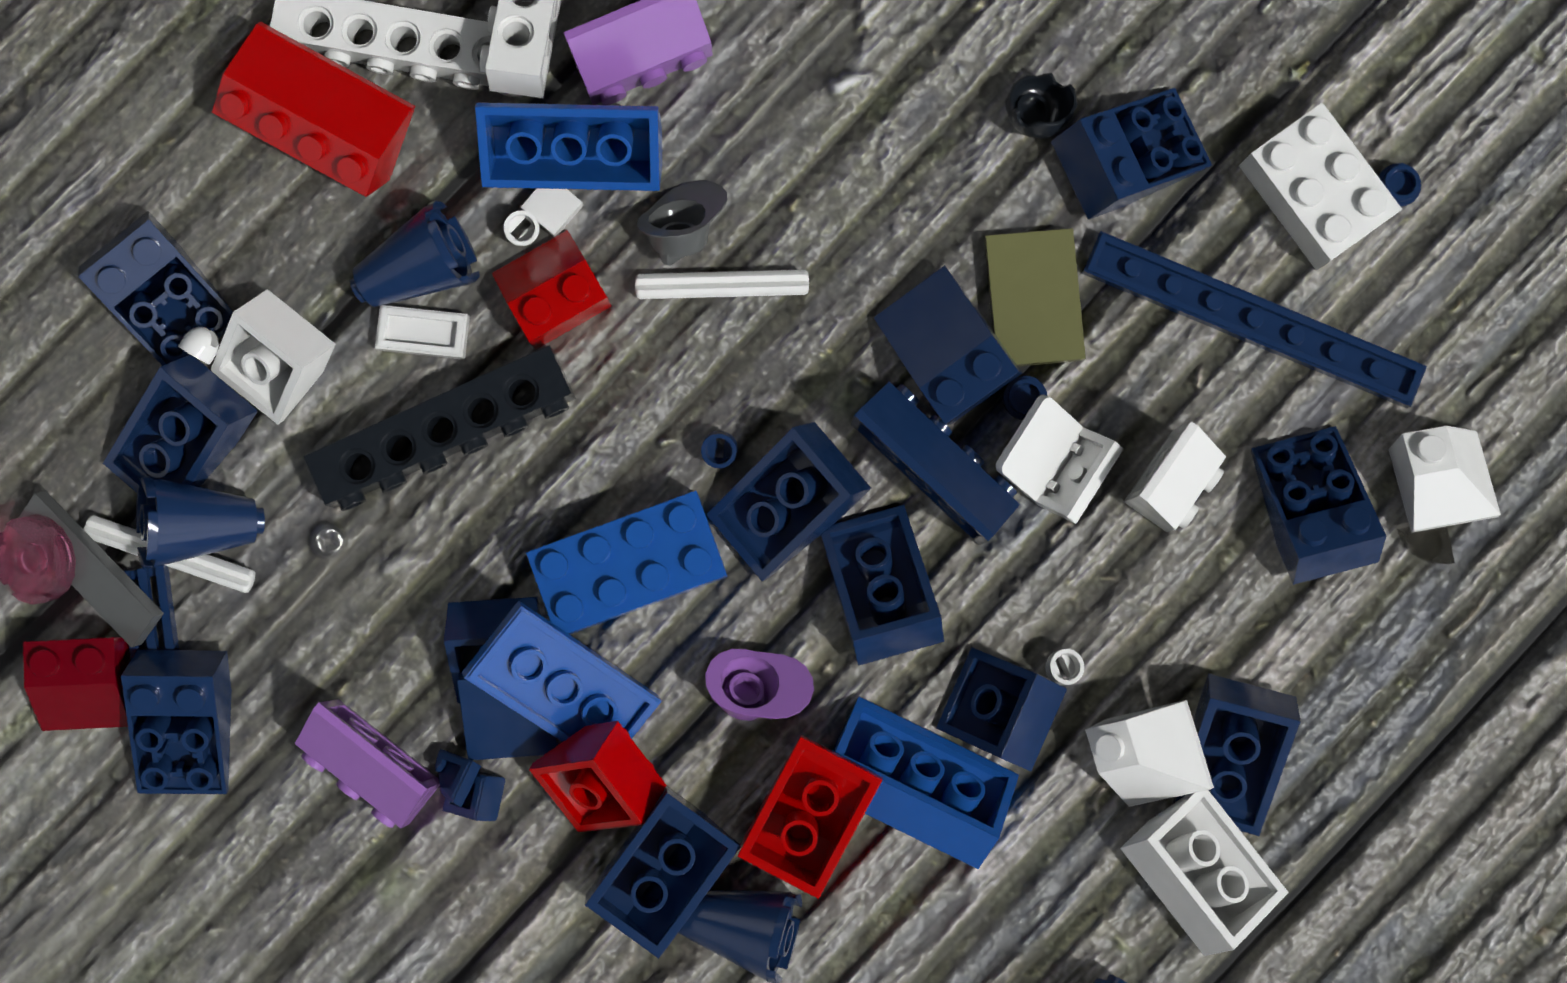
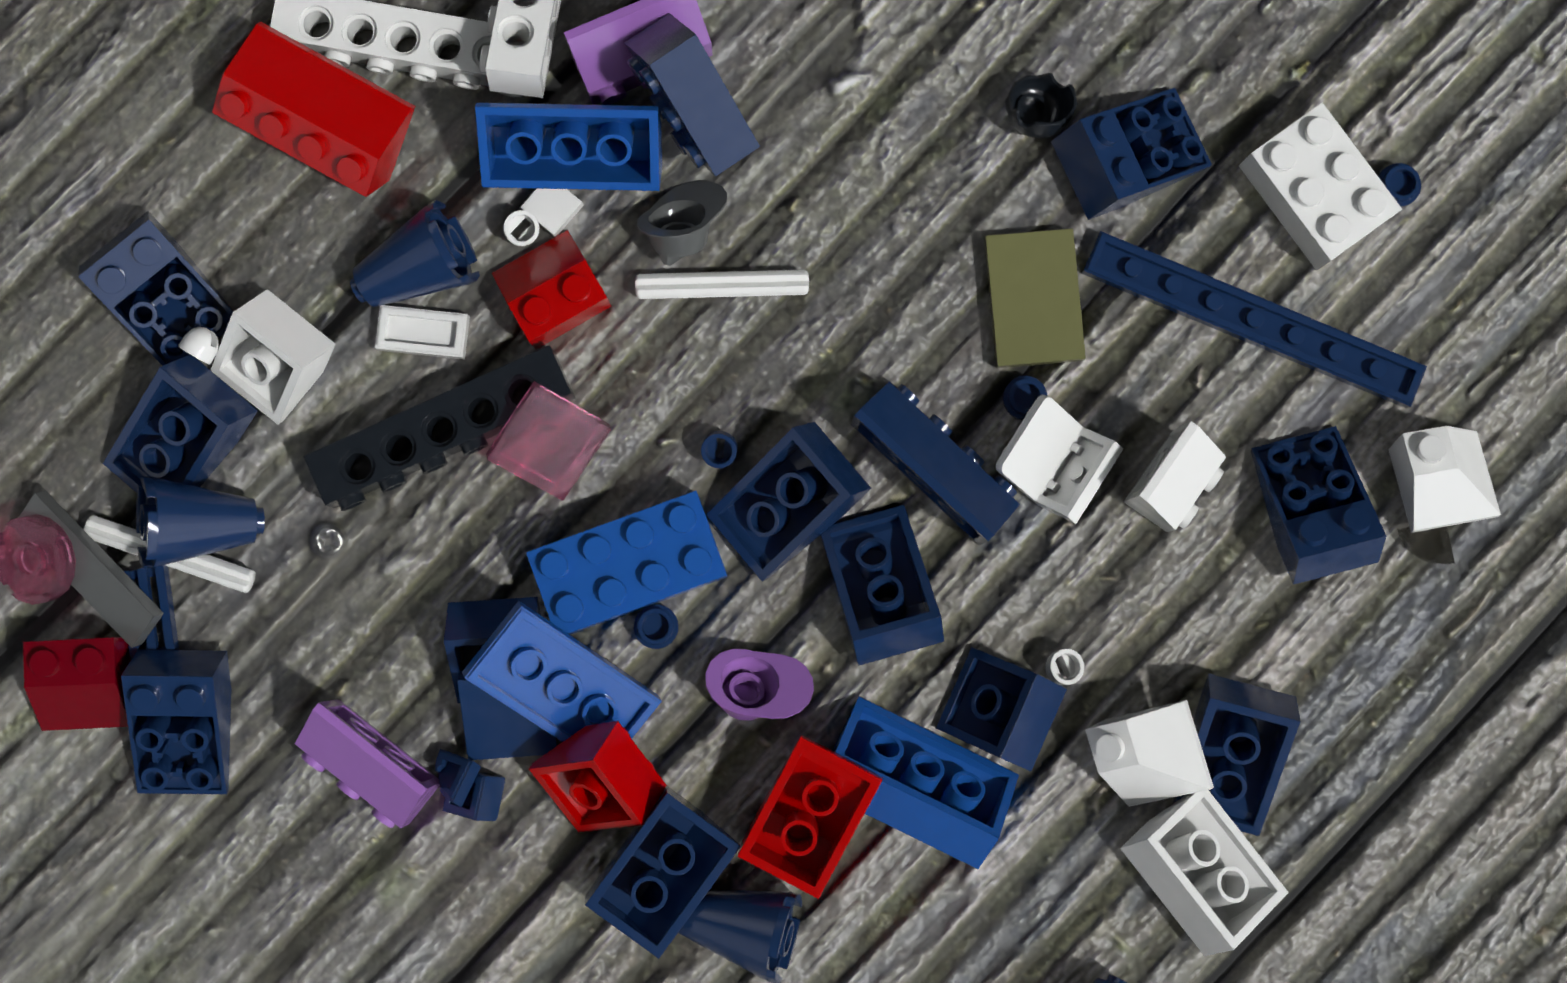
(548, 441): none -> clear pink tile
(656, 626): none -> dark blue plate
(690, 95): none -> dark blue brick
(947, 346): dark blue slope -> none

